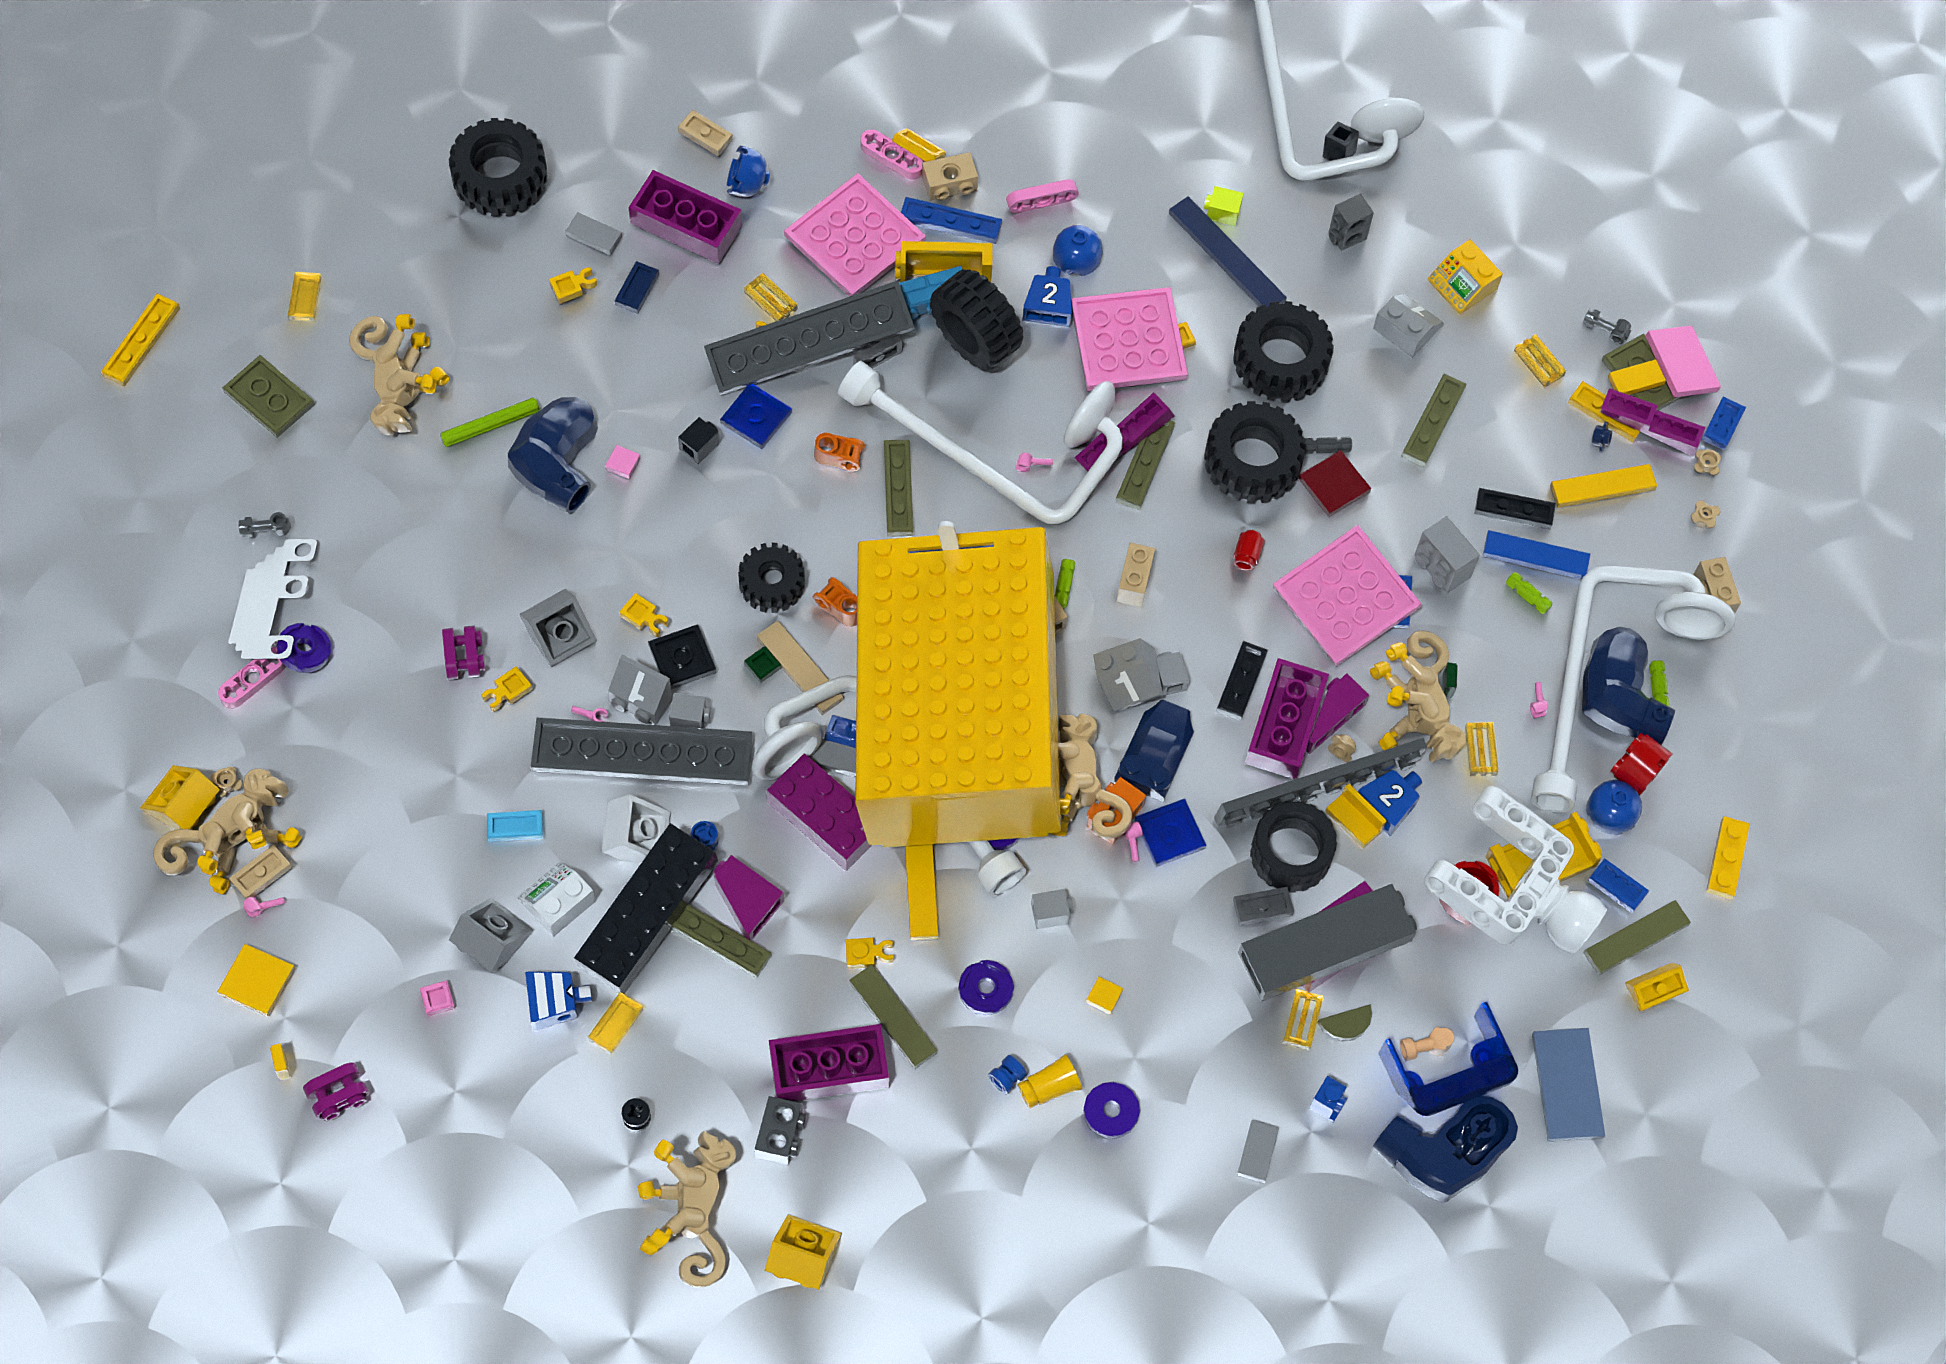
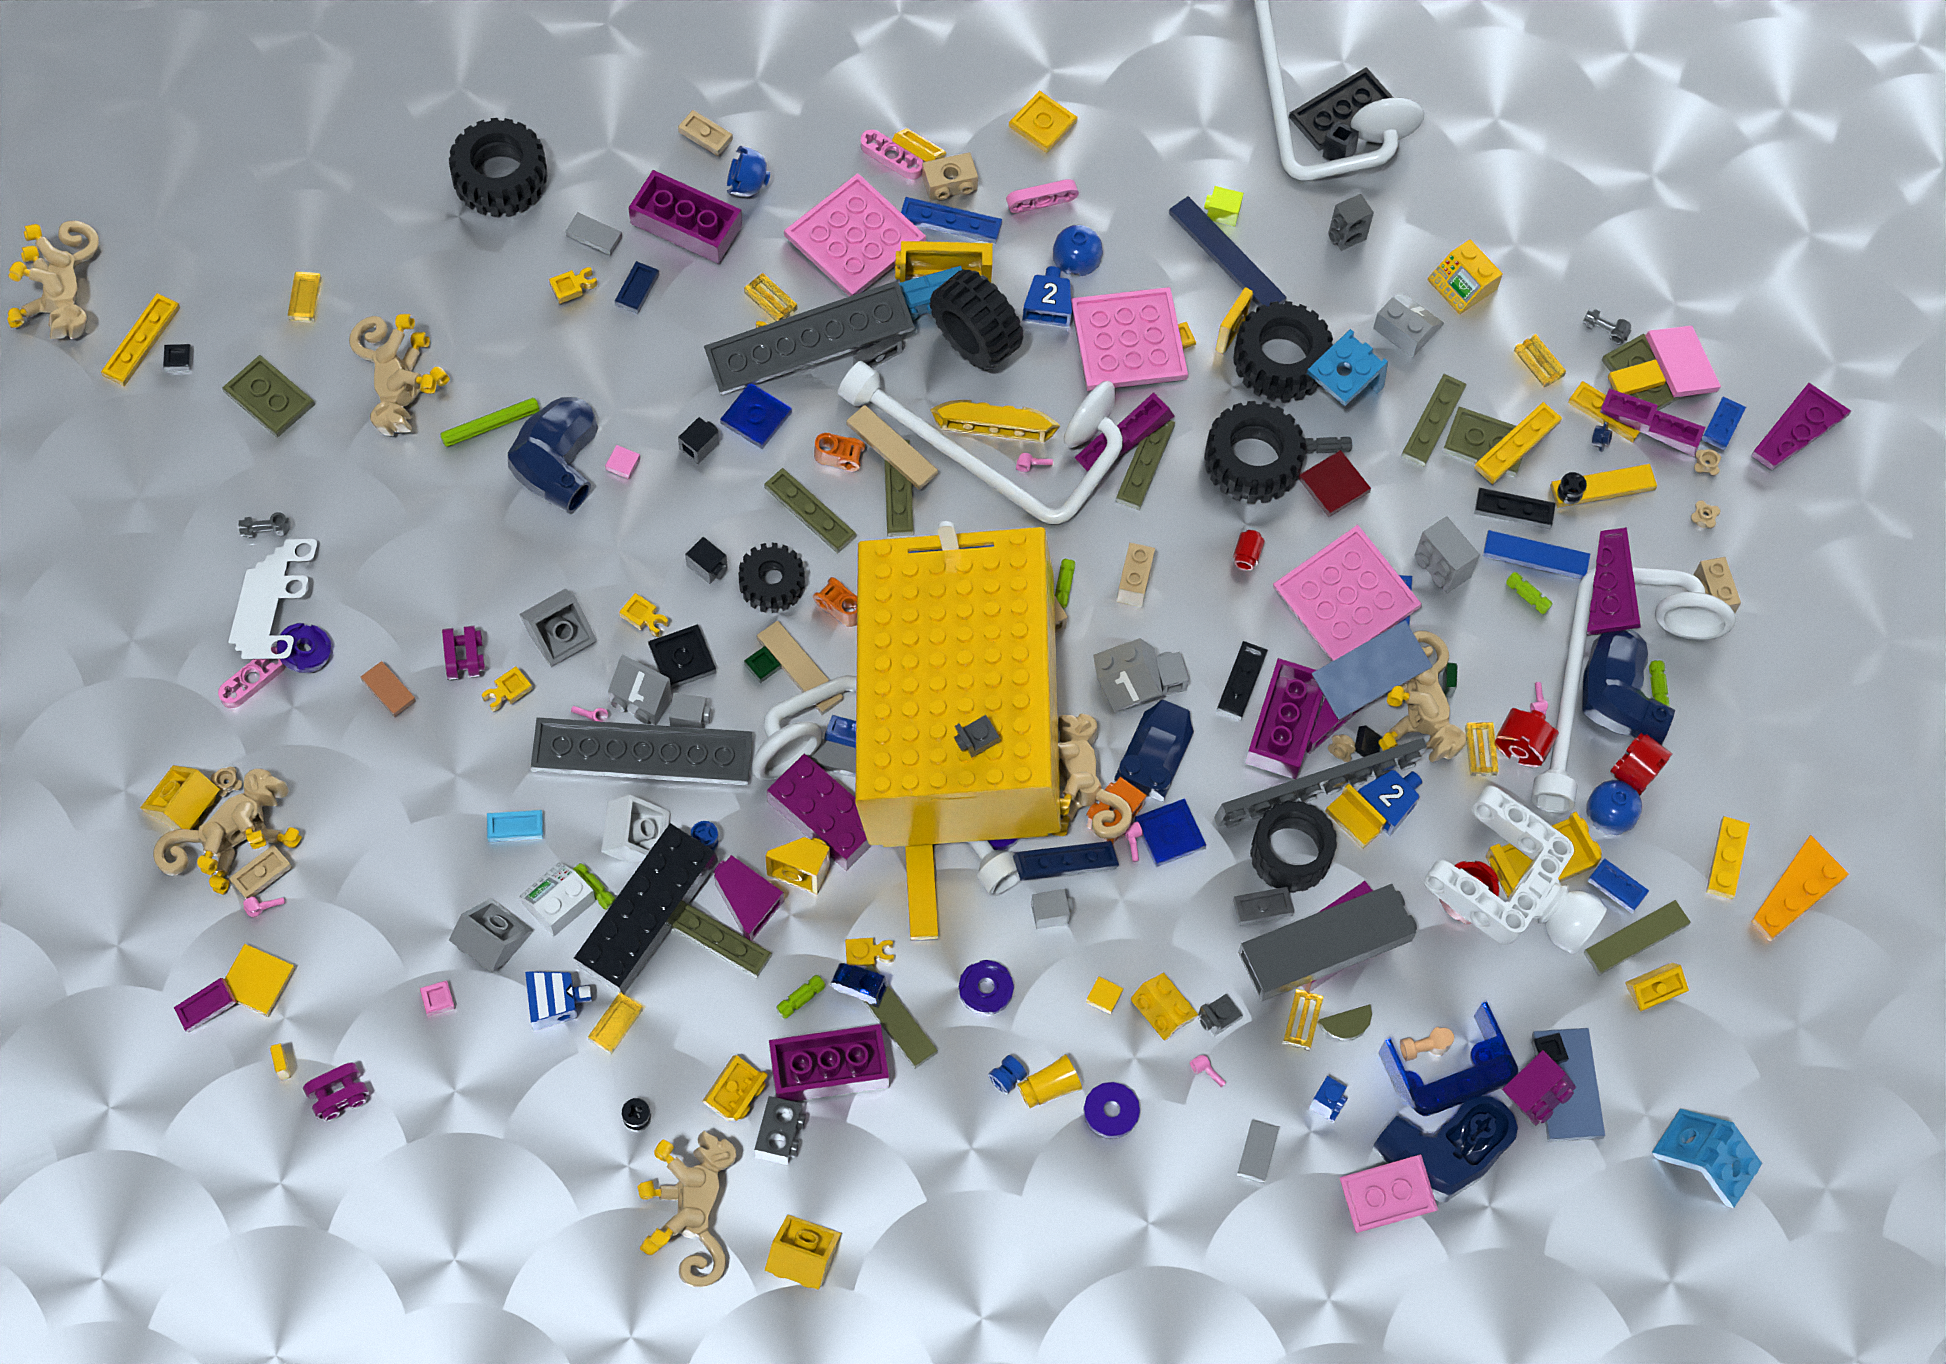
(57, 278): none -> tan animal
(177, 357): none -> black tile
(204, 1005): none -> magenta tile
(388, 689): none -> nougat tile
(604, 898): none -> lime axle
(706, 560): none -> black brick
(735, 1089): none -> yellow bracket
(800, 863): none -> yellow slope
(800, 996): none -> lime axle
(810, 510): none -> olive tile
(860, 983): none -> clear blue leg
(892, 447): none -> tan tile
(976, 736): none -> dark grey bracket
(994, 420): none -> yellow brick
(1043, 121): none -> yellow tile
(1065, 860): none -> dark blue tile
(1163, 1006): none -> yellow bracket
(1202, 1063): none -> bright pink hand
(1219, 1015): none -> dark grey bracket
(1231, 323): none -> yellow tile
(1337, 104): none -> black tile
(1359, 359): none -> dark azure bracket
(1367, 741): none -> black tile
(1371, 670): none -> sand blue tile
(1388, 1193): none -> bright pink tile
(1475, 435): none -> olive tile
(1517, 443): none -> yellow tile
(1526, 737): none -> red brick
(1539, 1088): none -> magenta brick
(1552, 1046): none -> black tile
(1571, 481): none -> black wheel
(1614, 591): none -> magenta wing
(1711, 1152): none -> dark azure bracket
(1801, 424): none -> magenta wing
(1801, 886): none -> light orange wing

